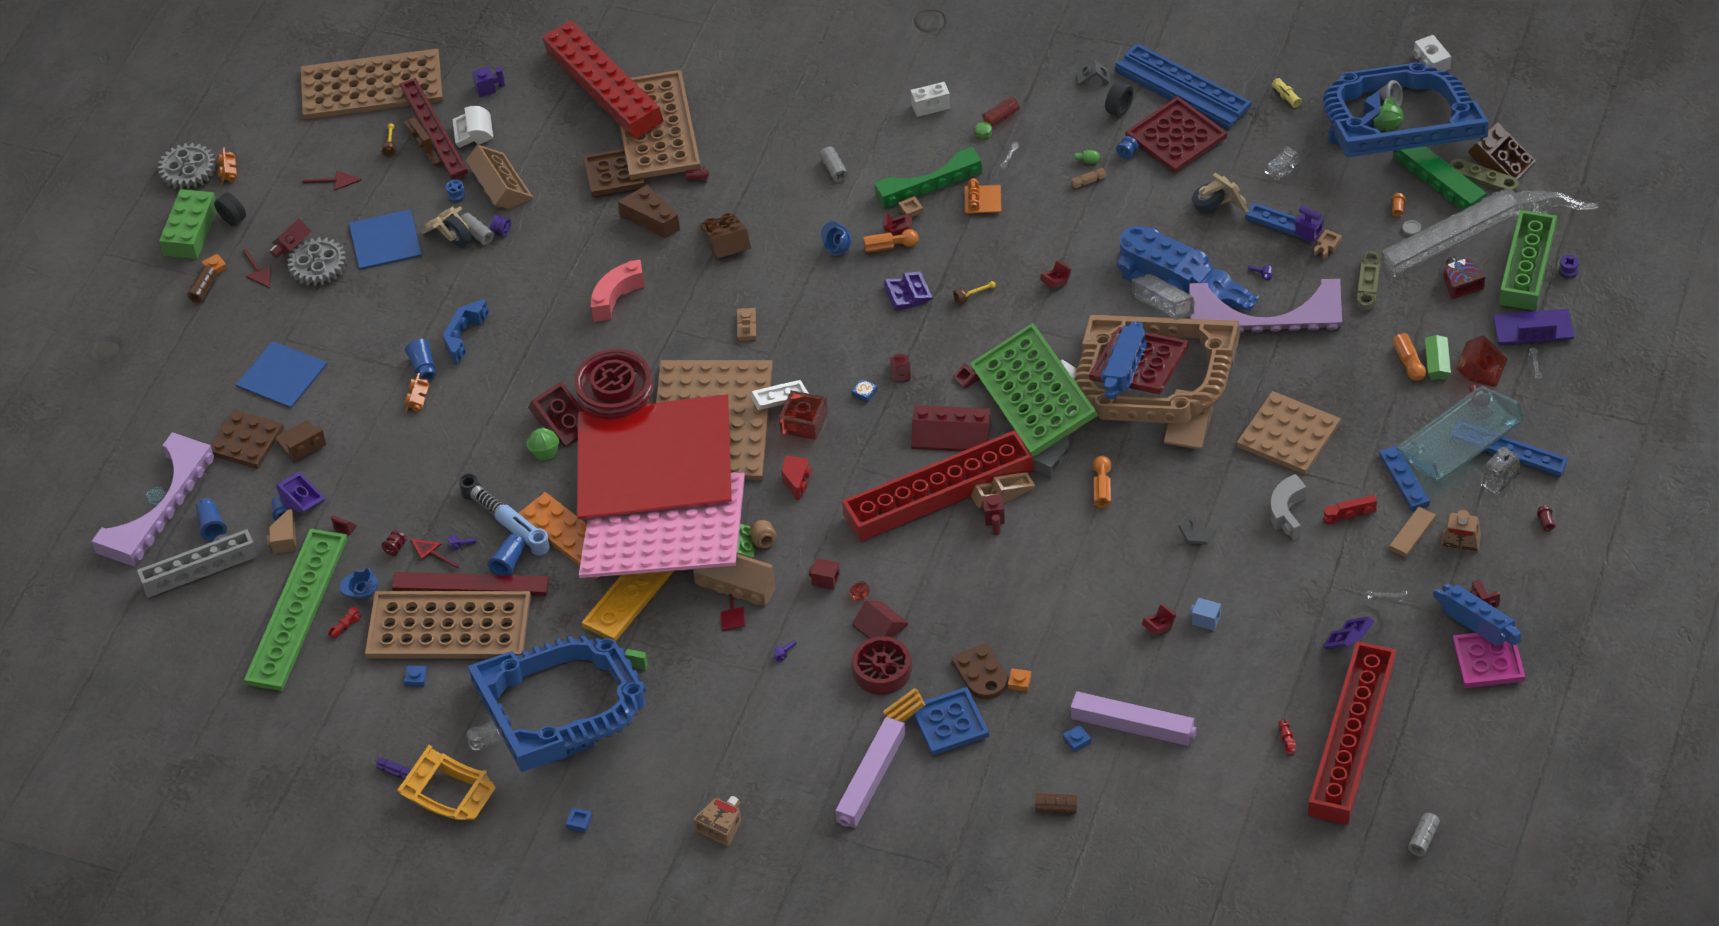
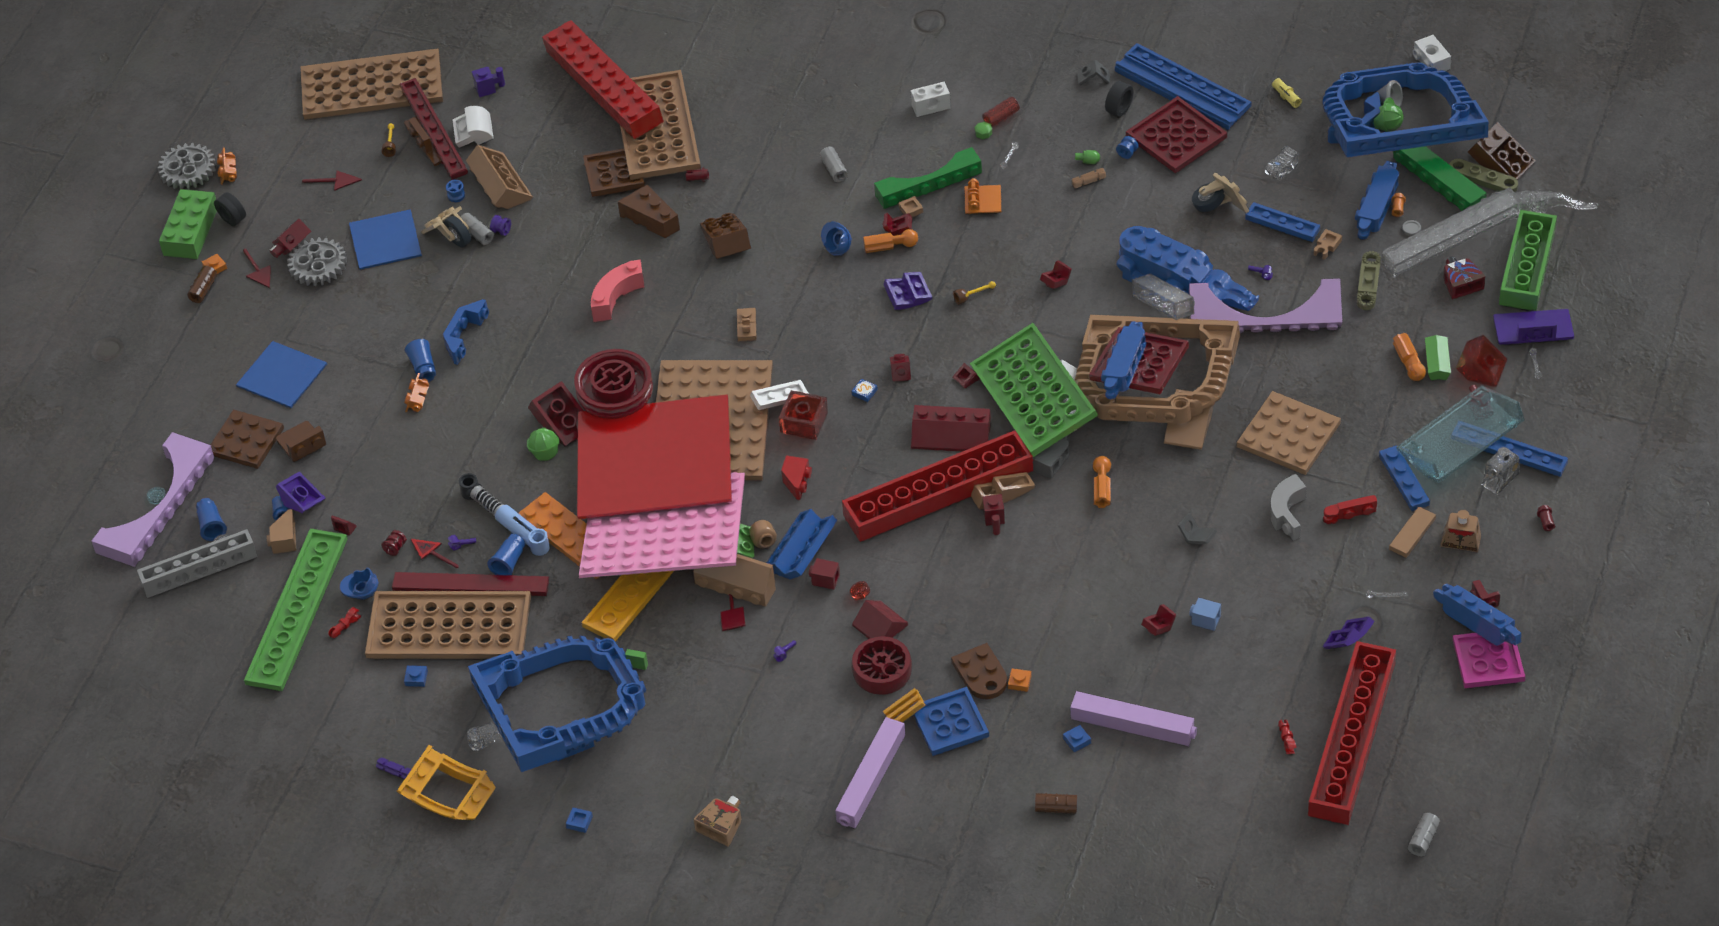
(800, 544): none -> blue slope
(1309, 224): dark purple brick -> none
(1377, 199): none -> blue hinge
(1569, 266): dark purple wheel -> none

